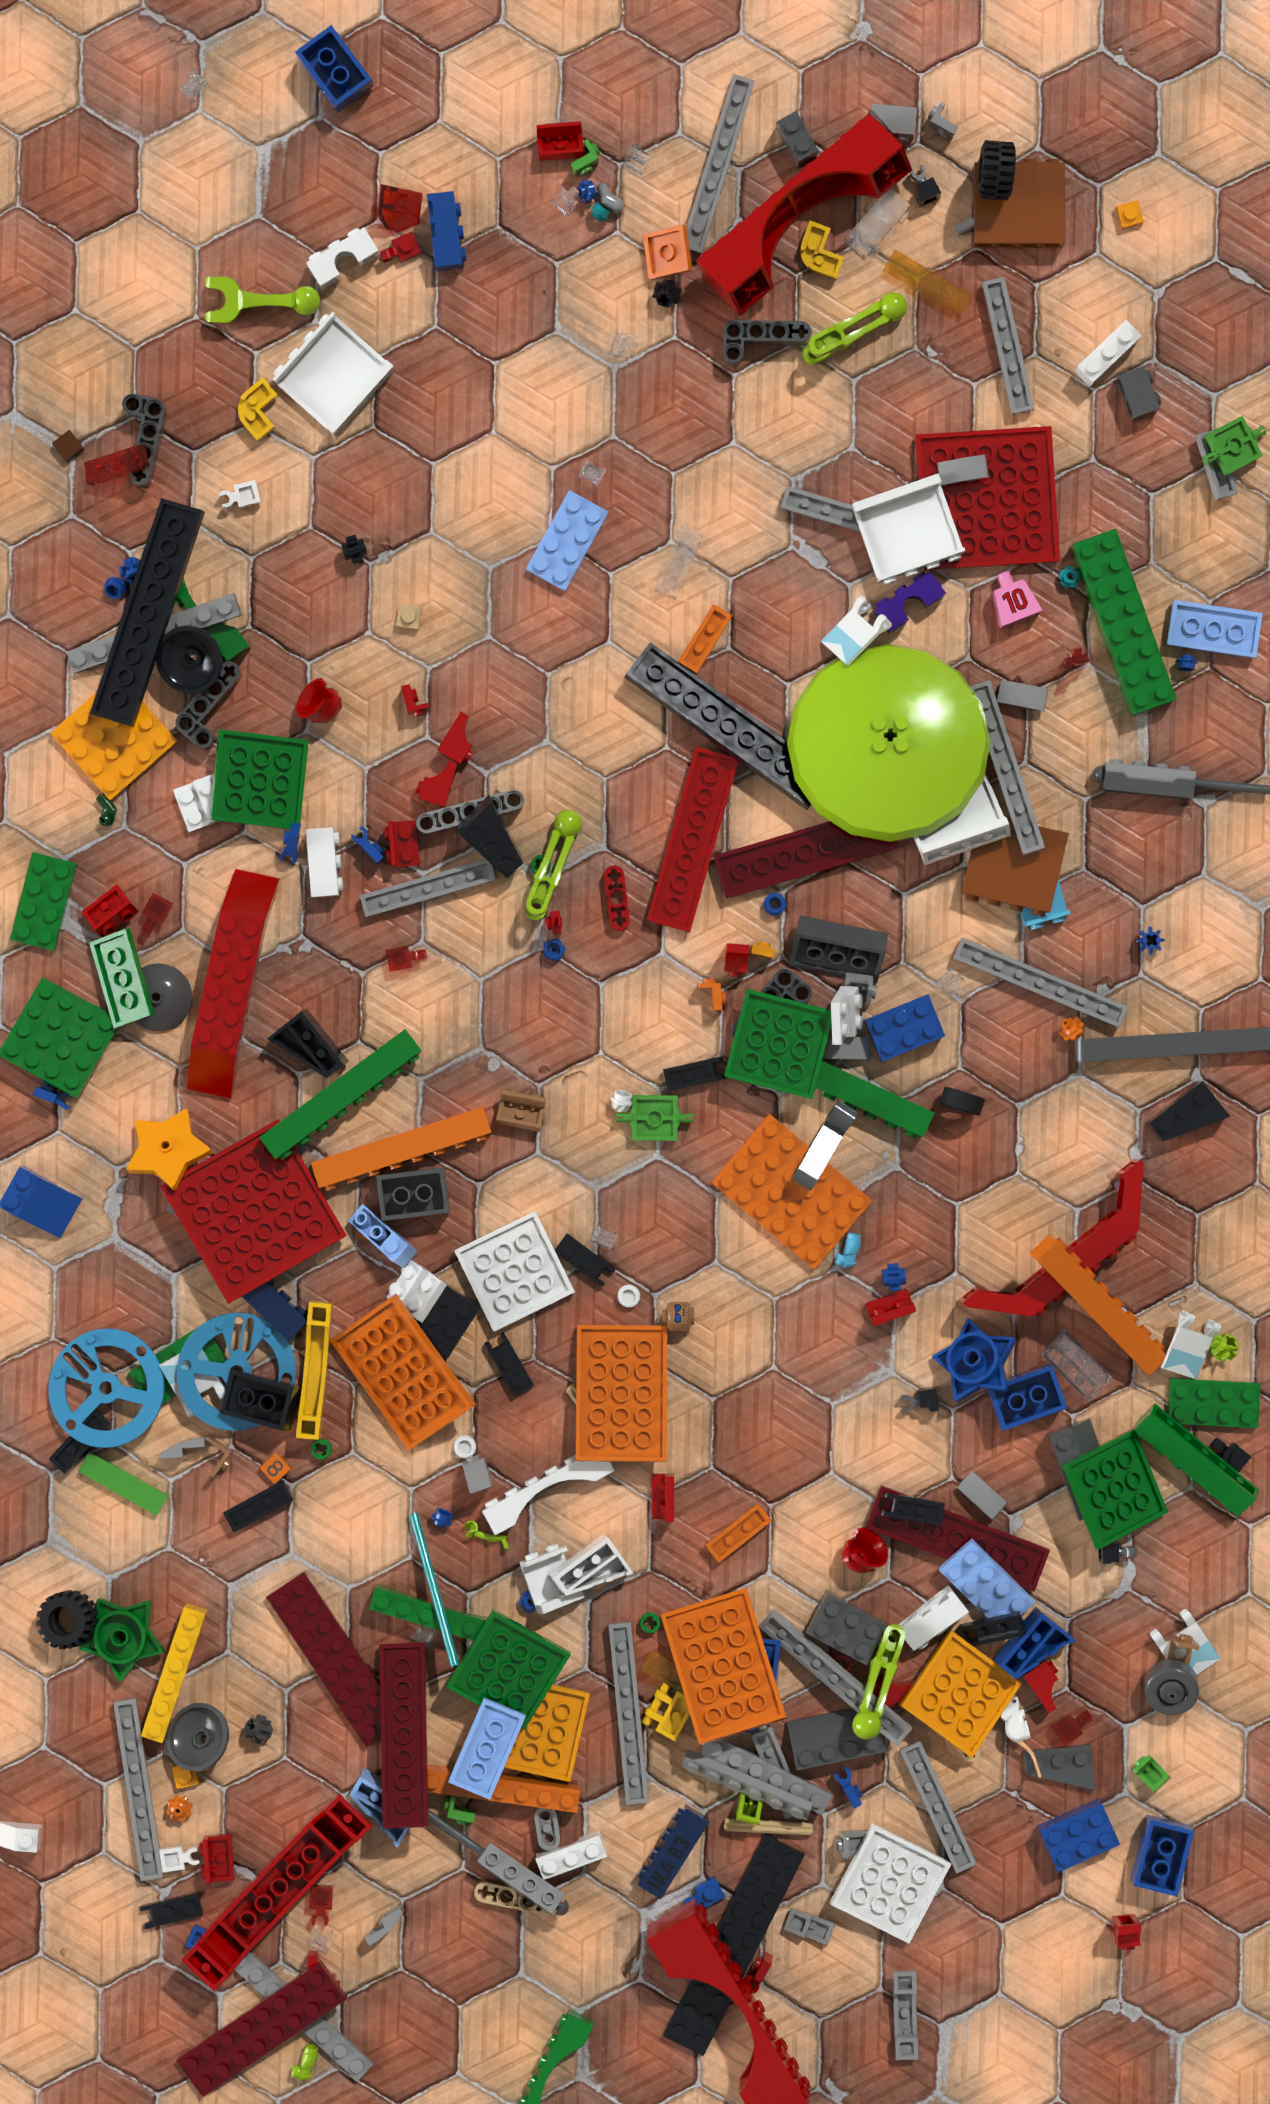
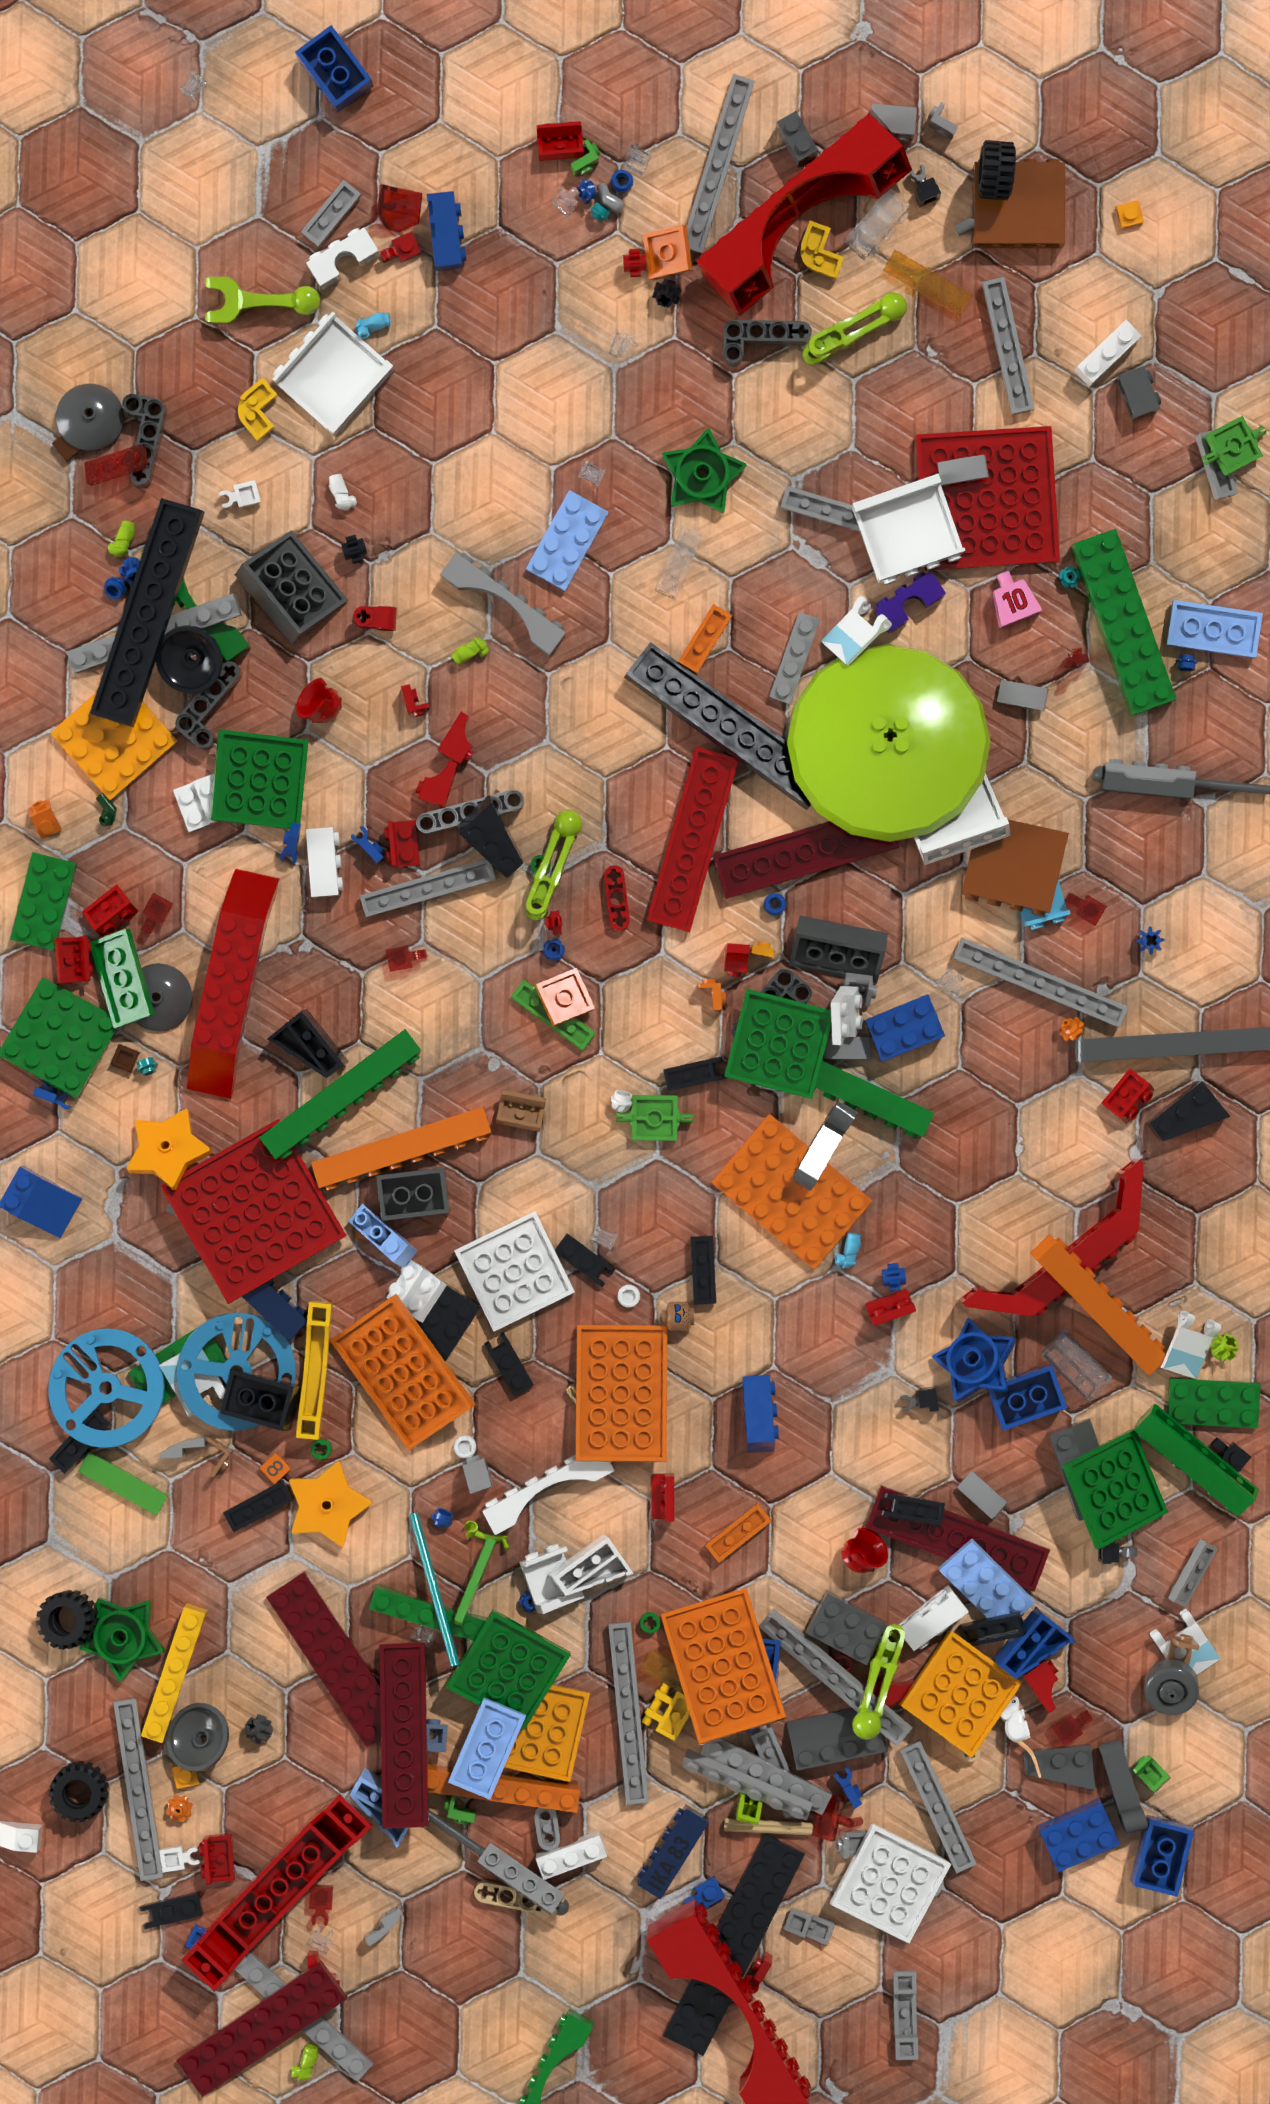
(44, 818): none -> orange bracket
(73, 959): none -> red bracket
(92, 1778): none -> black tyre
(94, 431): none -> dark grey dish
(122, 541): none -> lime arm
(125, 1058): none -> reddish brown tile
(147, 1066): none -> teal plate
(290, 587): none -> dark grey slope
(330, 1487): none -> light orange plate
(331, 213): none -> light grey plate
(340, 493): none -> white arm
(371, 324): none -> medium azure arm
(381, 617): none -> red piece
(409, 616): tan plate -> none
(438, 1742): none -> sand blue brick
(465, 576): none -> light grey arch
(469, 650): none -> lime arm
(474, 1582): none -> bright green tile
(564, 997): none -> plate
(572, 1030): none -> bright green tile
(618, 175): none -> blue plate
(634, 263): none -> red gear
(702, 456): none -> green plate
(703, 1270): none -> black plate
(759, 1413): none -> blue wedge
(794, 658): none -> light grey plate
(827, 1824): none -> clear red plate
(962, 1101): black tyre -> none
(1009, 773): light grey plate -> none
(1088, 909): none -> clear red plate
(1122, 1787): none -> dark grey beam
(1126, 1931): red arch -> none
(1128, 1096): none -> red bracket
(1192, 1573): none -> light grey plate

